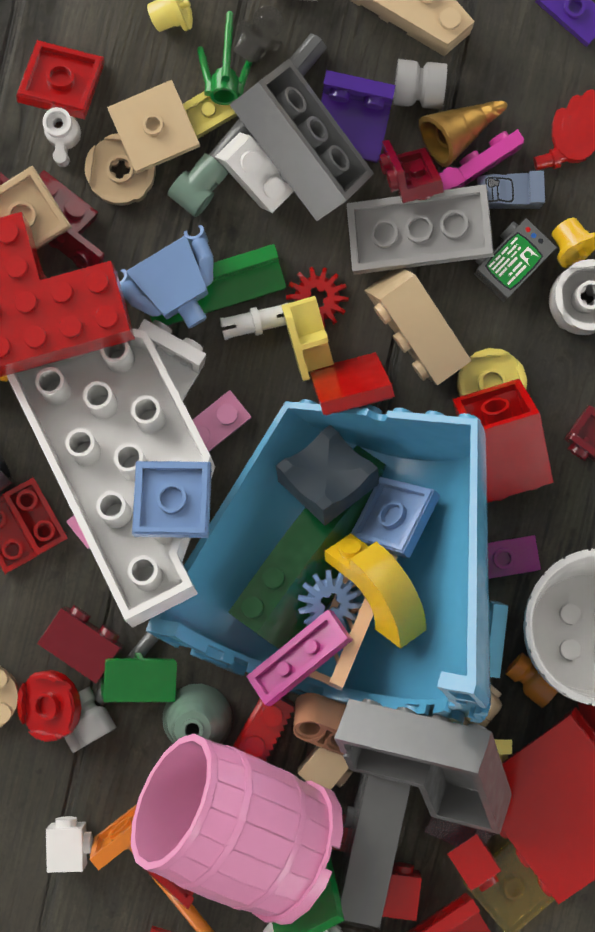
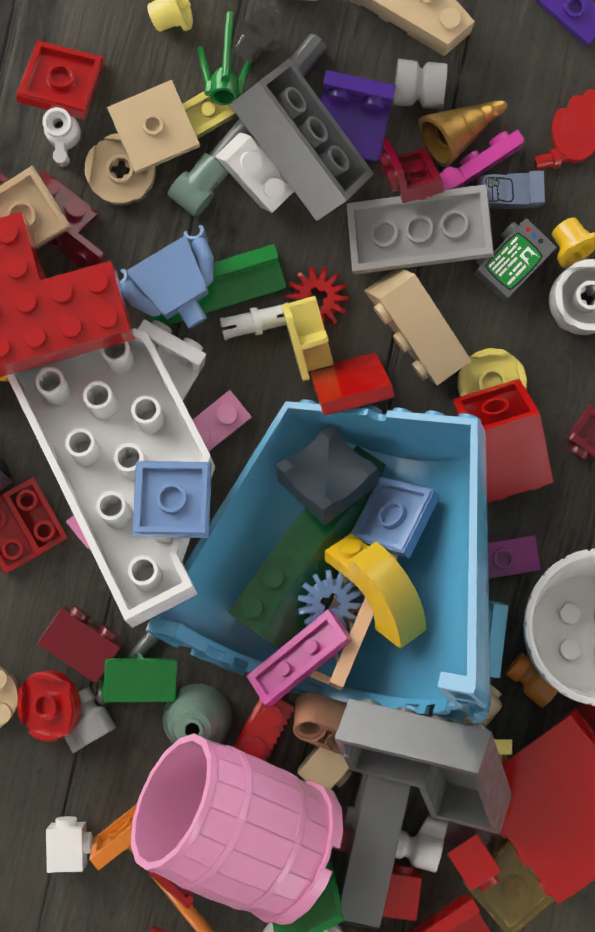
(426, 847): none -> white piece

